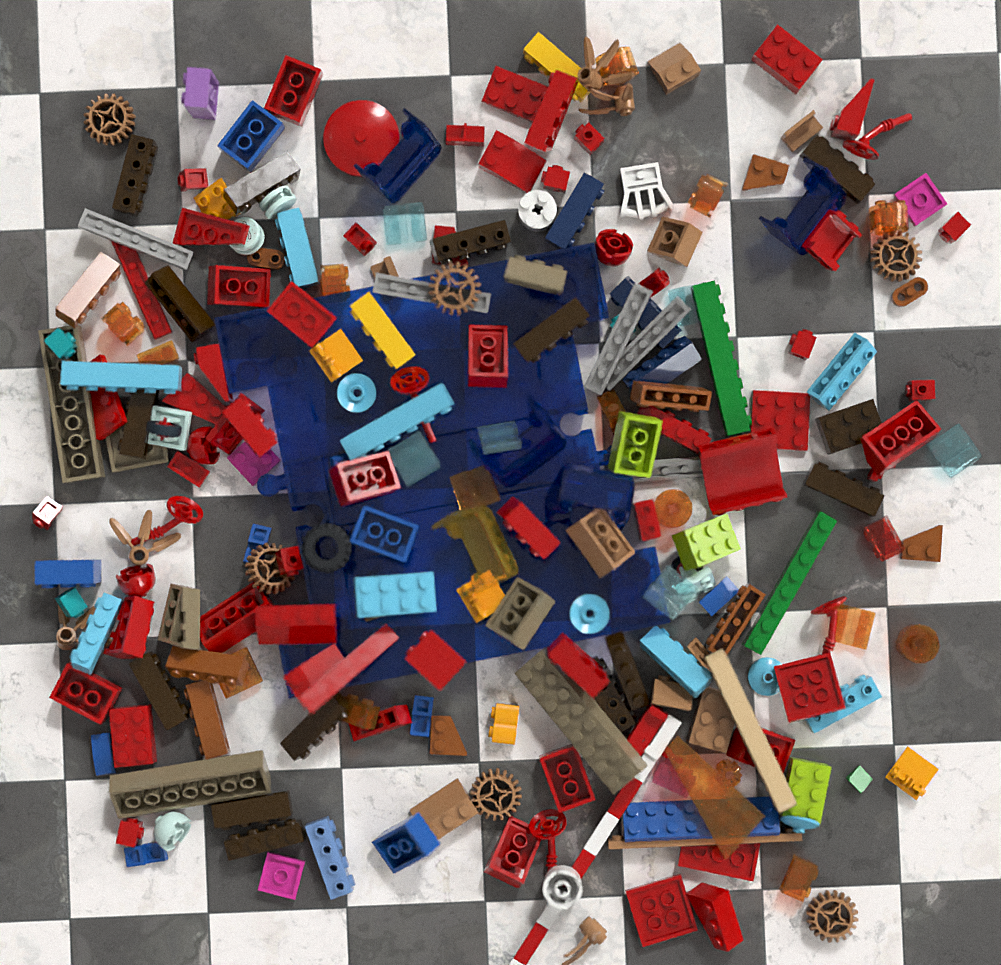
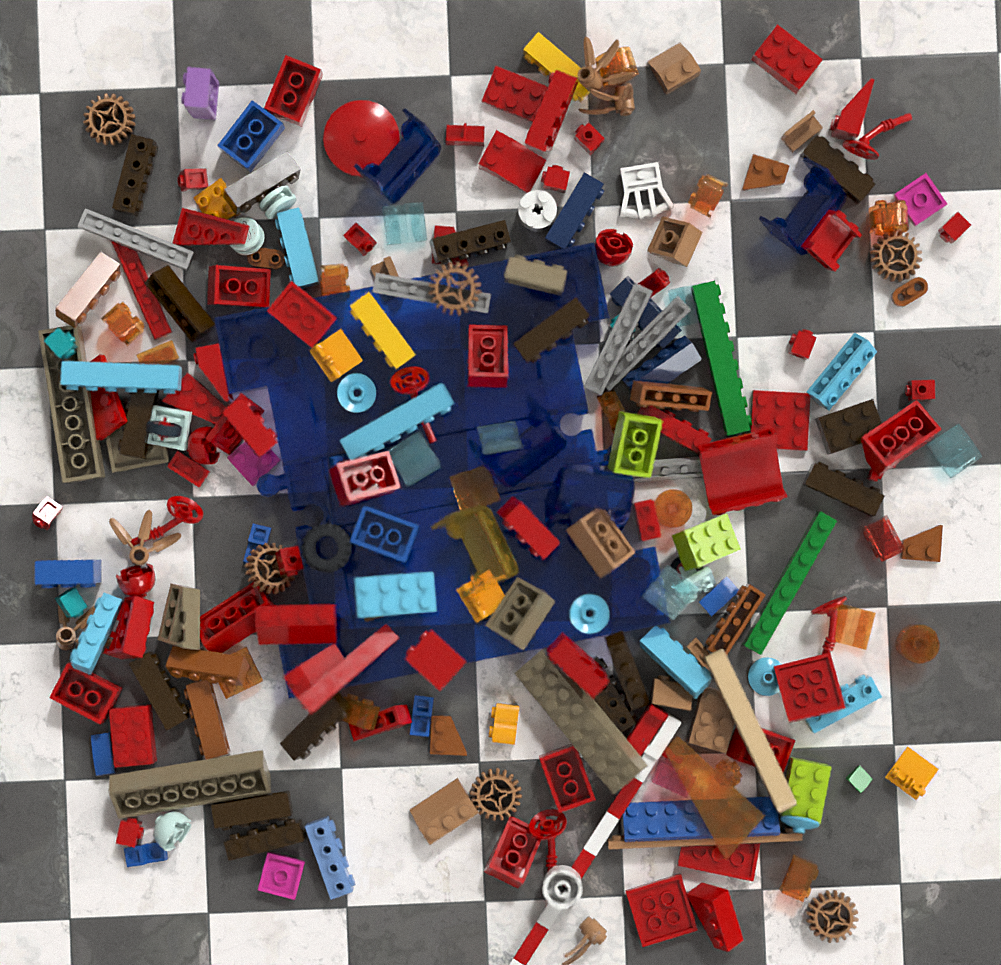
(406, 843): blue brick -> none

